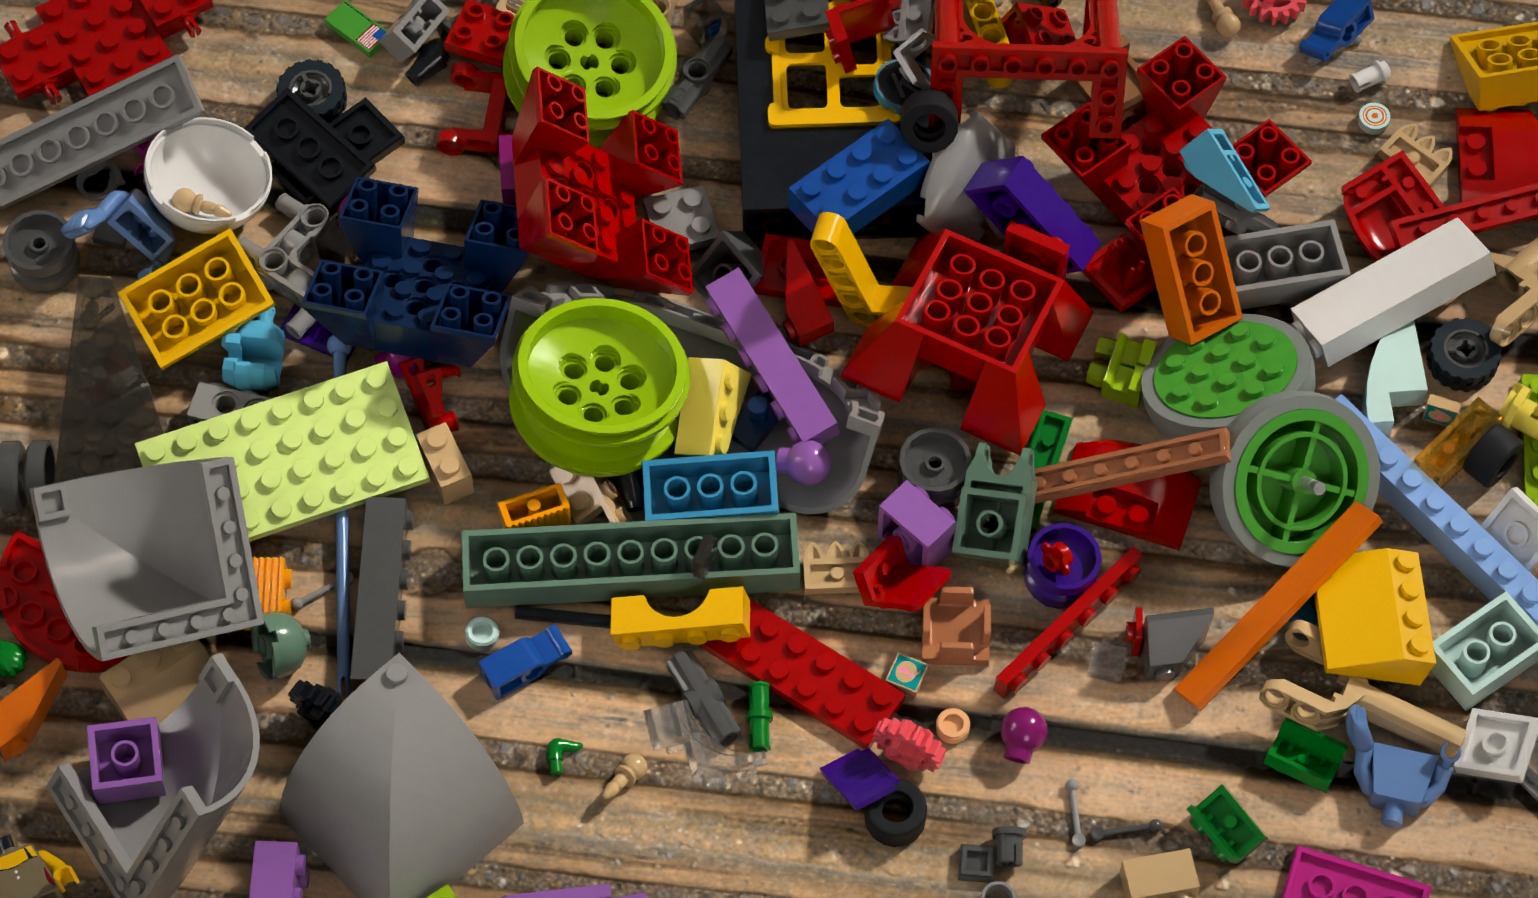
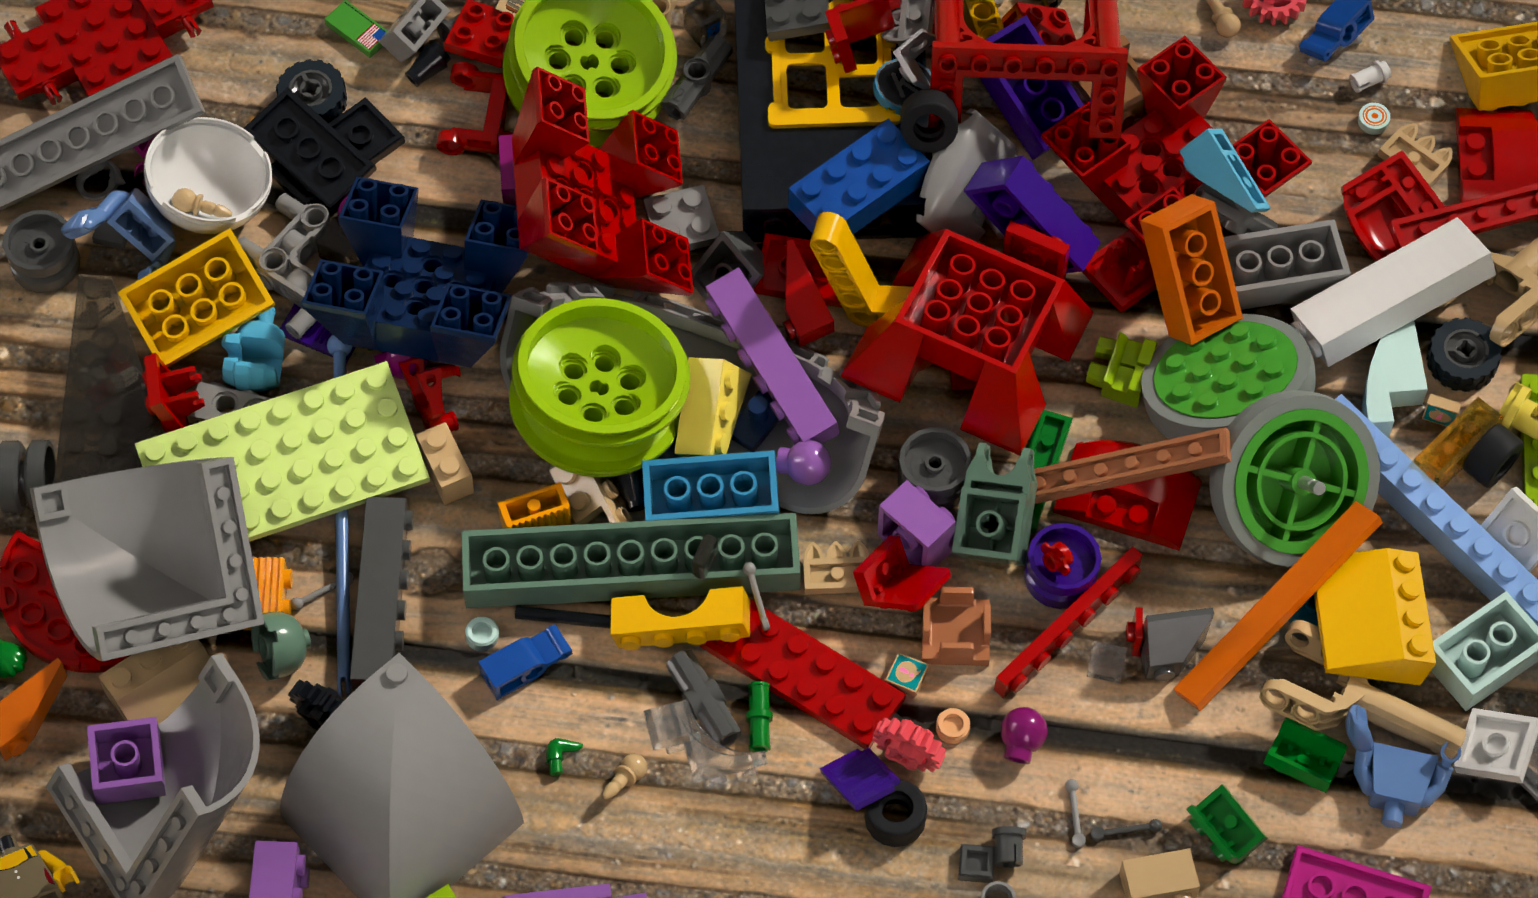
(167, 393): none -> red plate
(749, 569): none -> light grey hinge
(1030, 104): none -> dark purple brick

